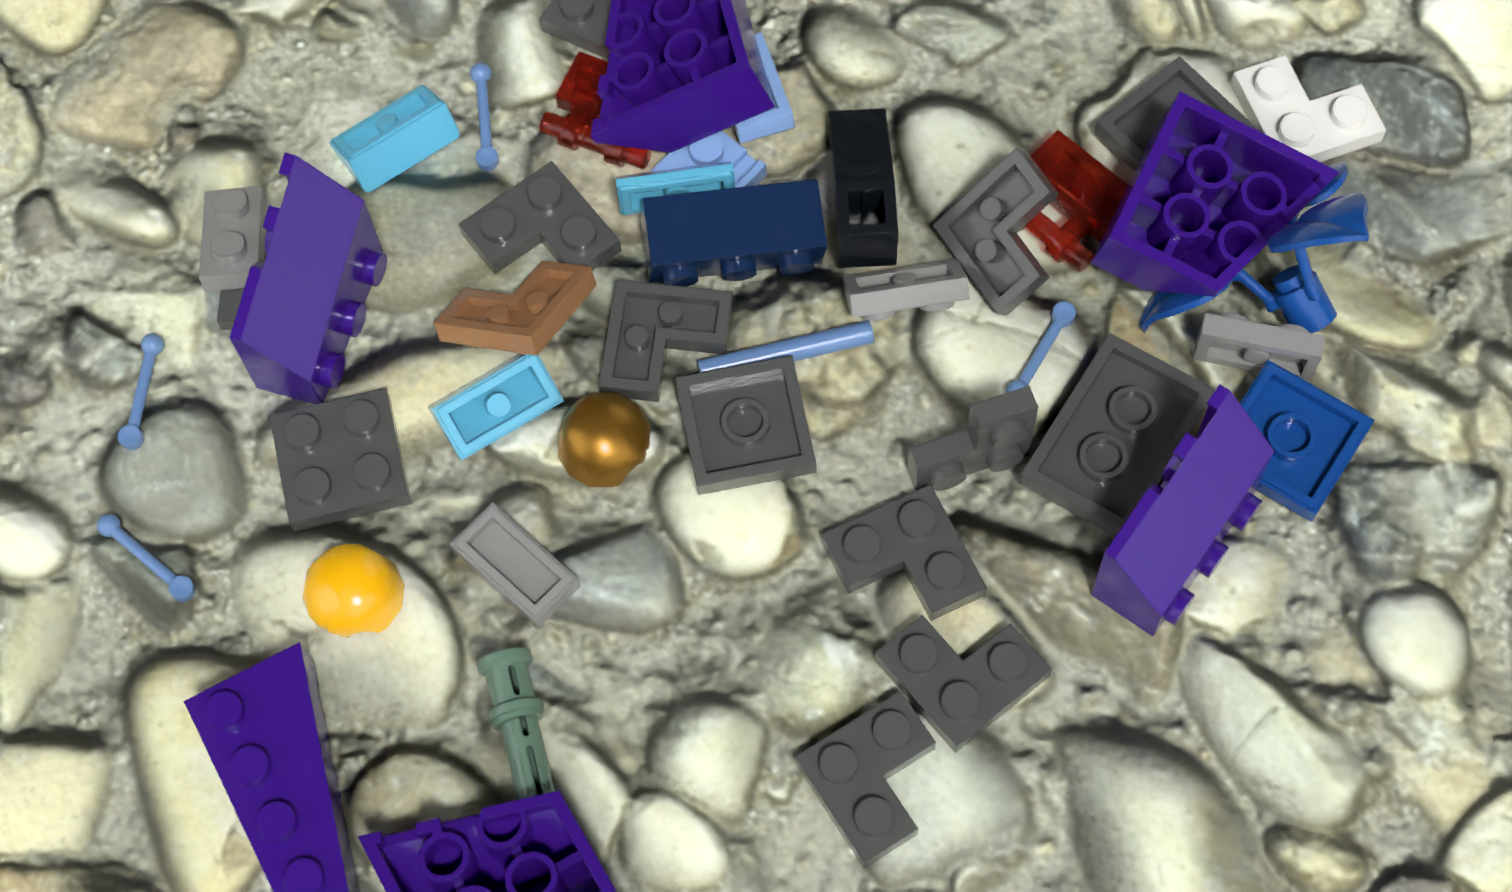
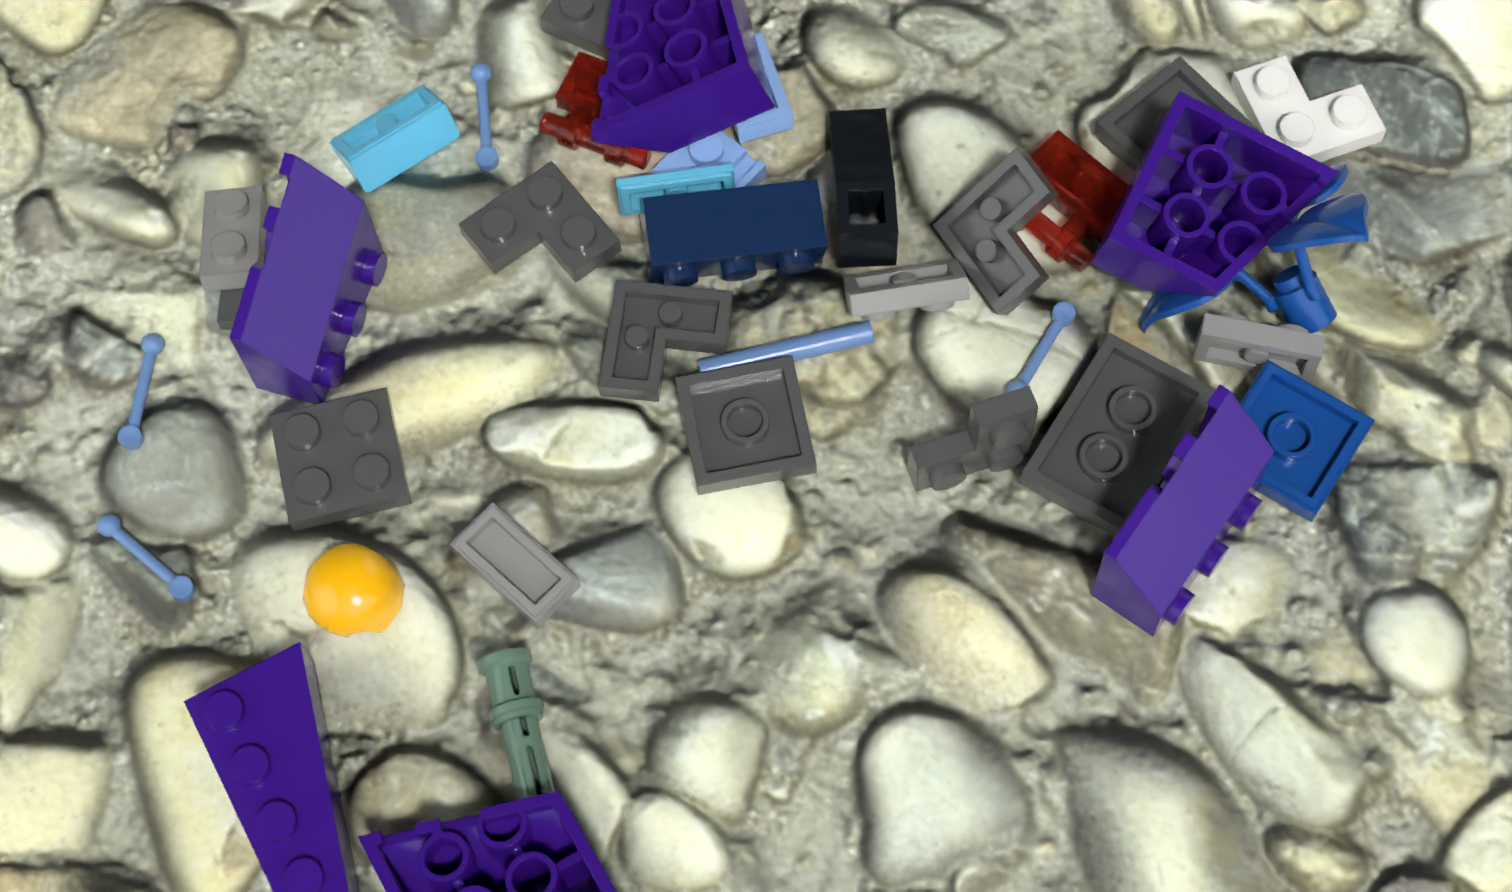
(495, 404): medium azure slope -> none
(519, 320): medium nougat plate -> none
(603, 439): pearl gold hair -> none
(851, 775): dark grey plate -> none
(911, 537): dark grey plate -> none
(958, 694): dark grey plate -> none

